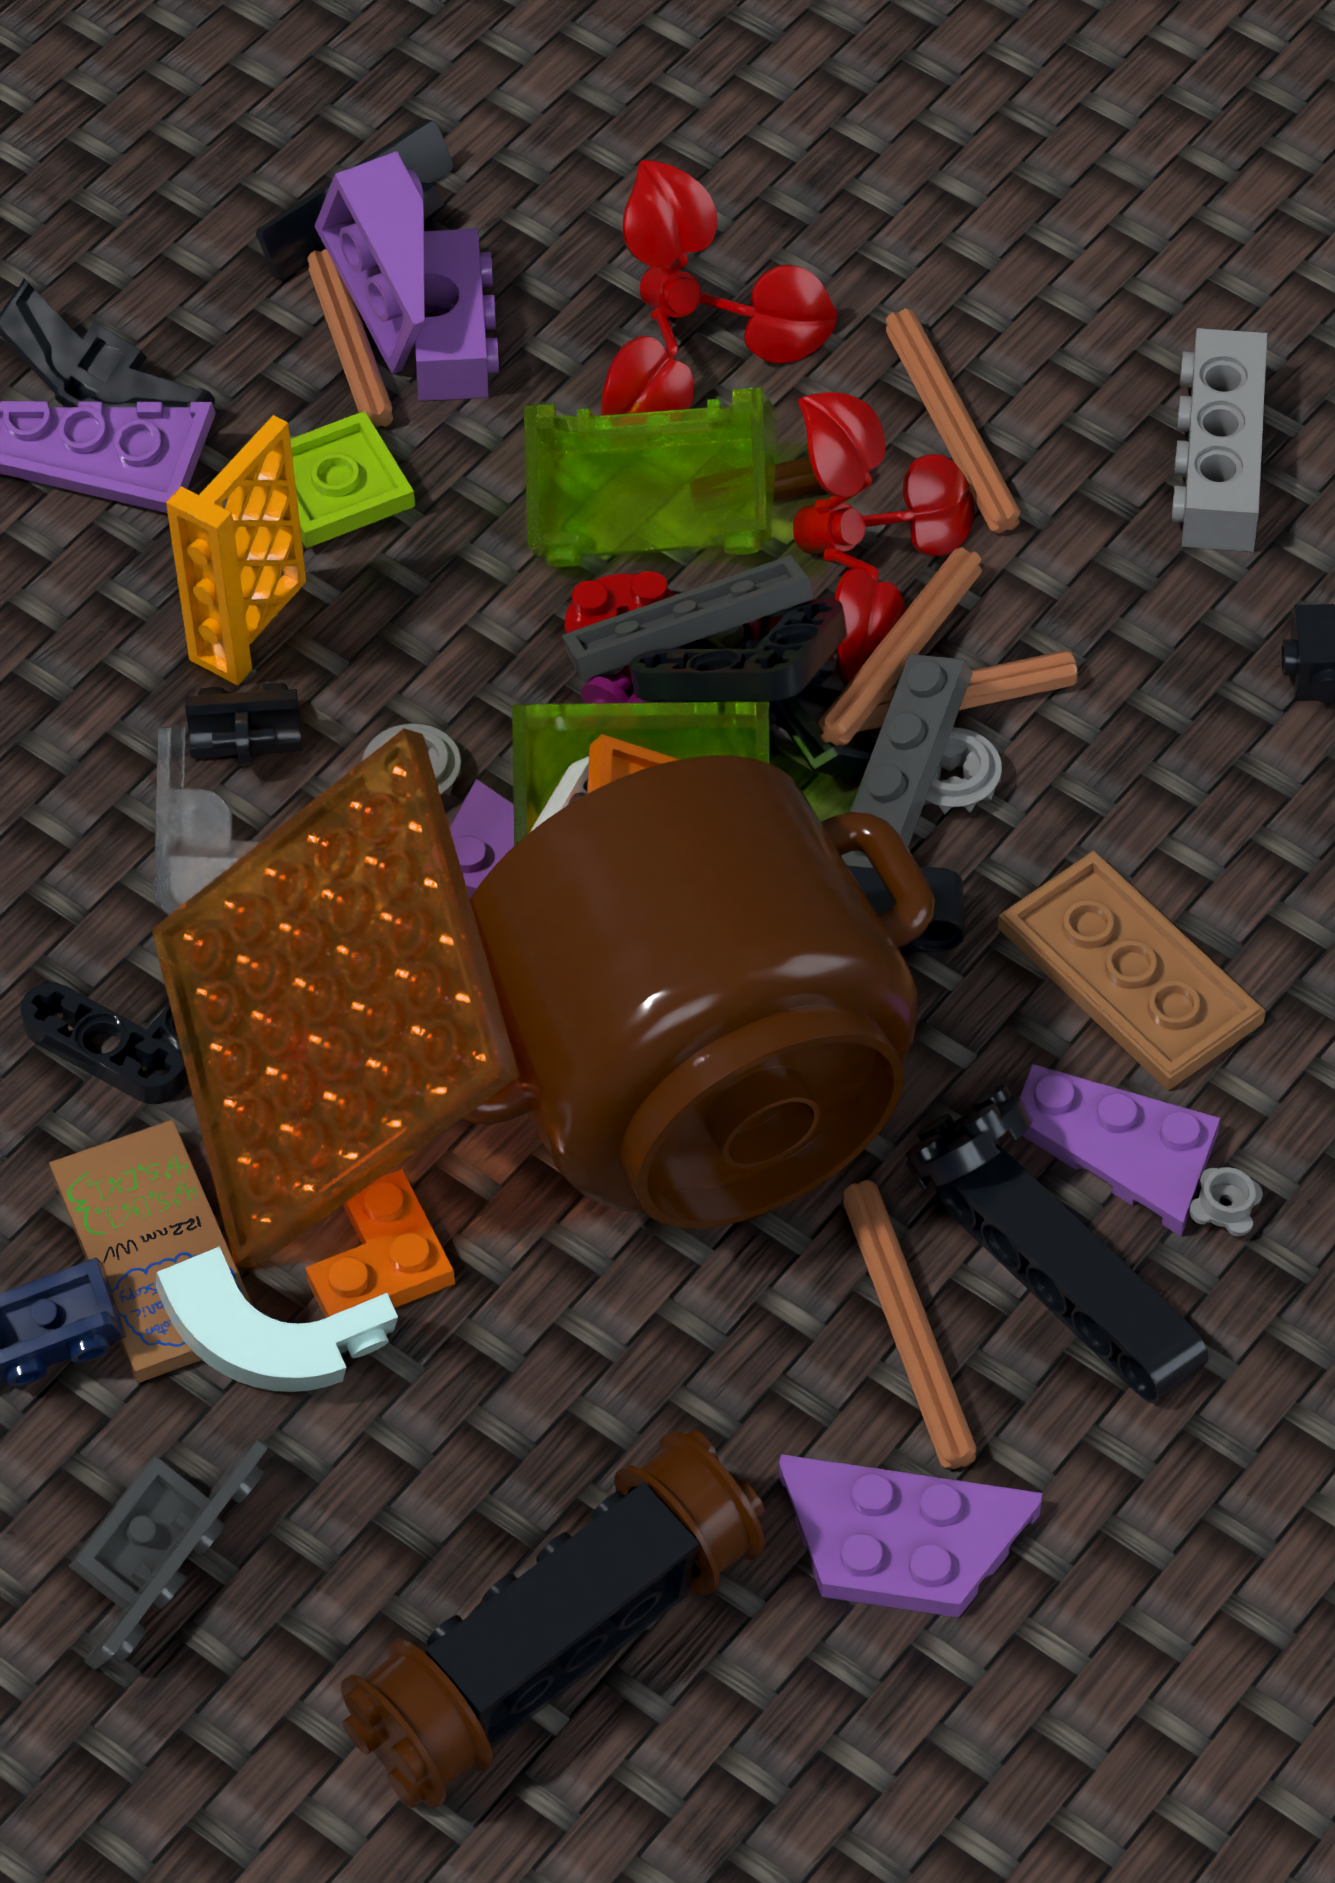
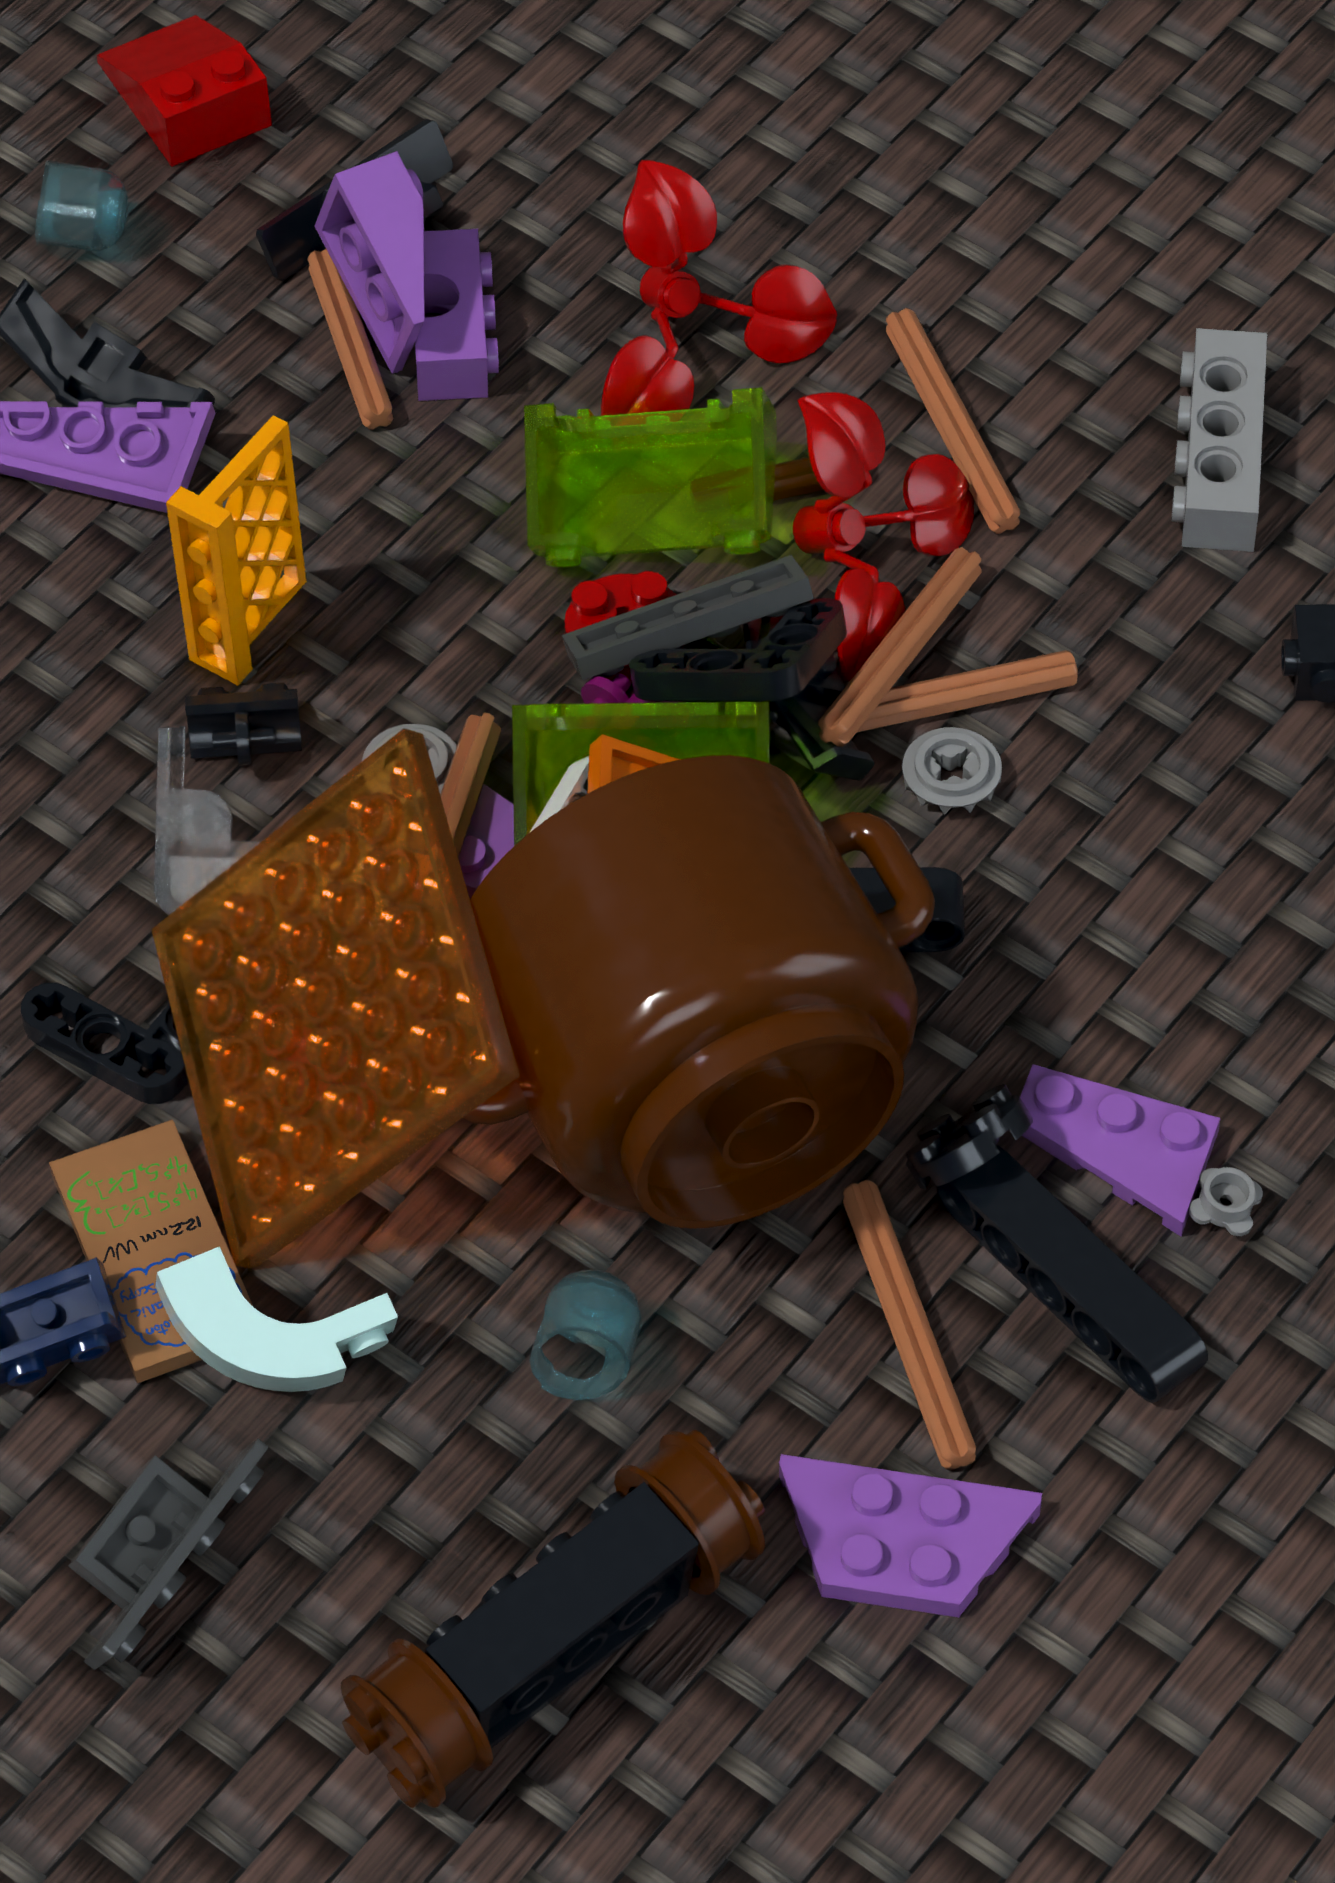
(80, 207): none -> clear light blue helmet
(190, 87): none -> red slope
(345, 479): lime plate -> none
(396, 1252): orange plate -> none
(468, 773): none -> nougat axle
(594, 1311): none -> clear light blue helmet
(911, 745): dark grey plate -> none
(1131, 970): medium nougat tile -> none

